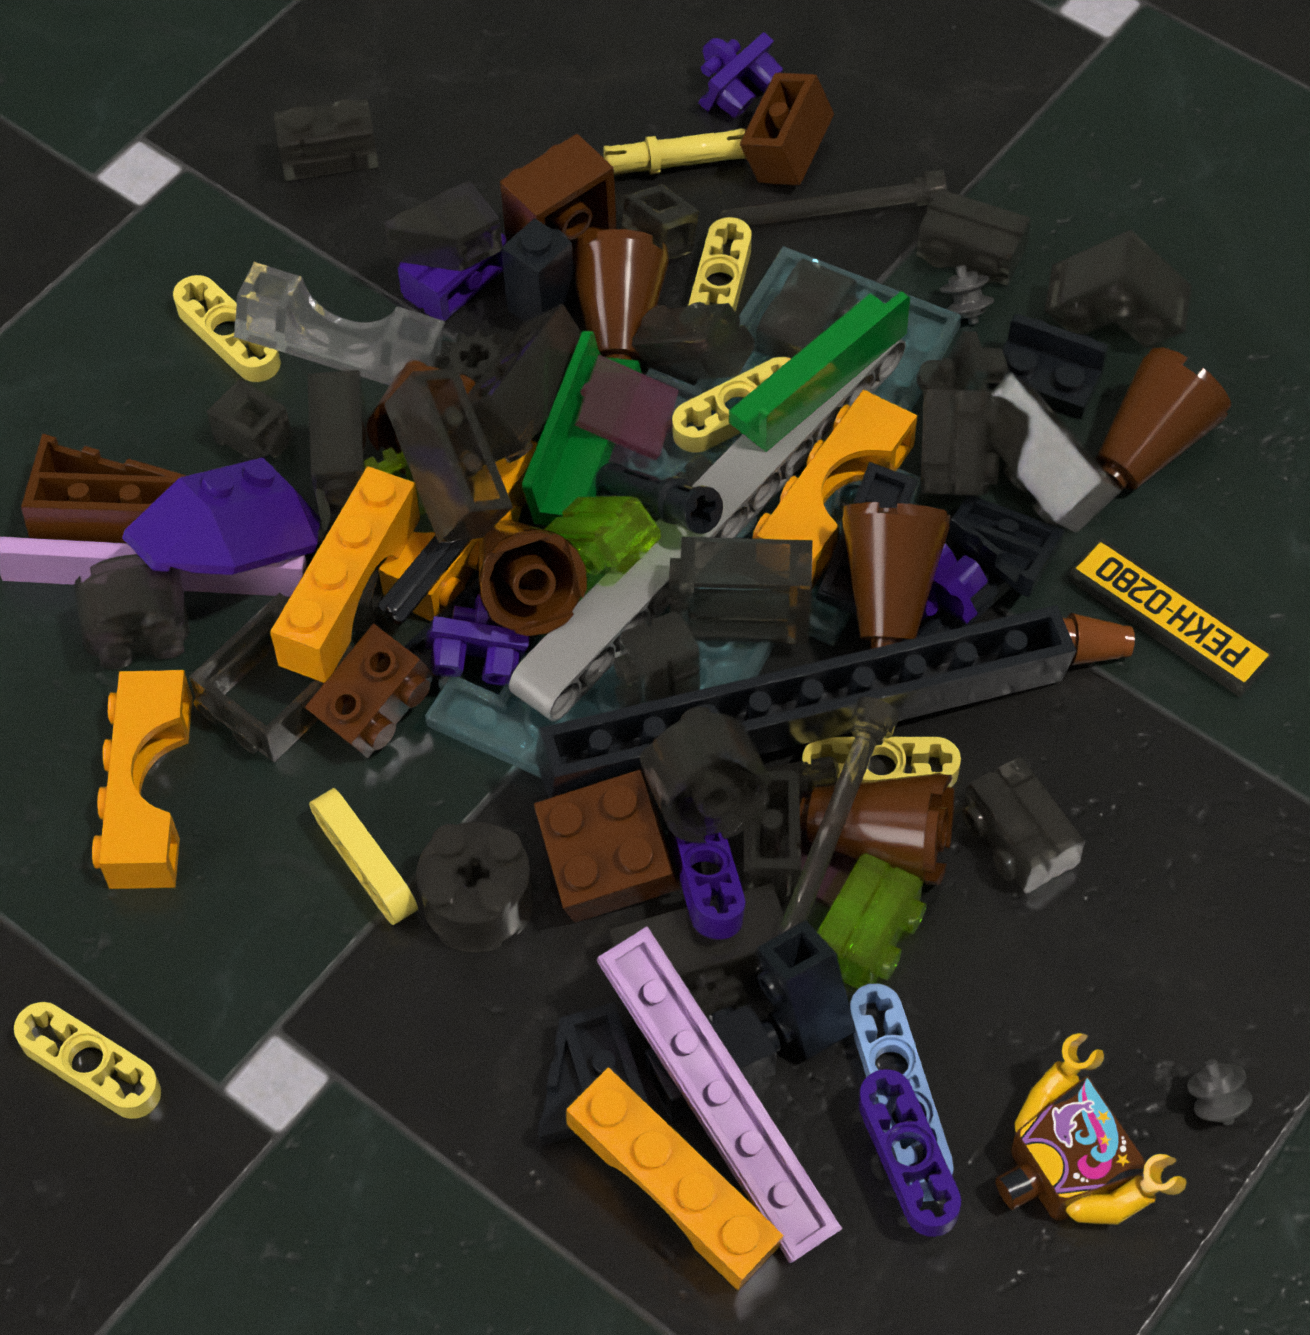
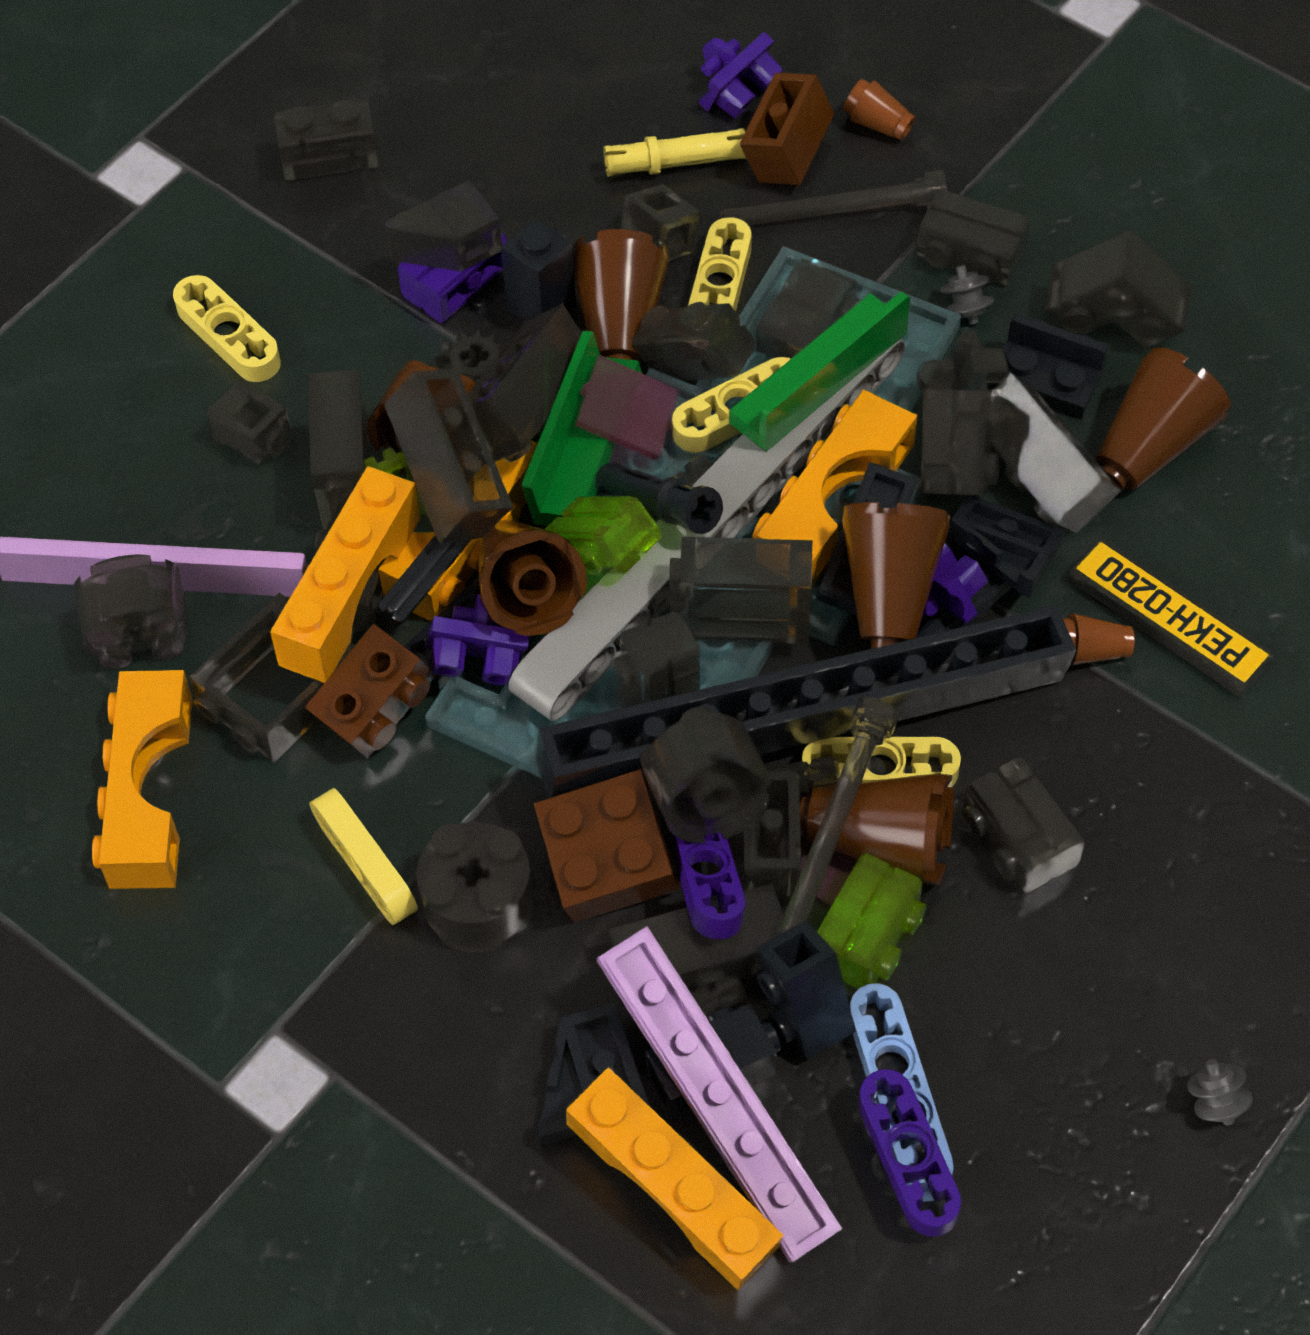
(87, 496): reddish brown wedge -> none
(98, 1082): light yellow beam -> none
(225, 522): dark purple wedge -> none
(282, 315): clear arch -> none
(564, 190): reddish brown brick -> none
(878, 110): none -> dark orange cone
(1078, 1152): torso -> none

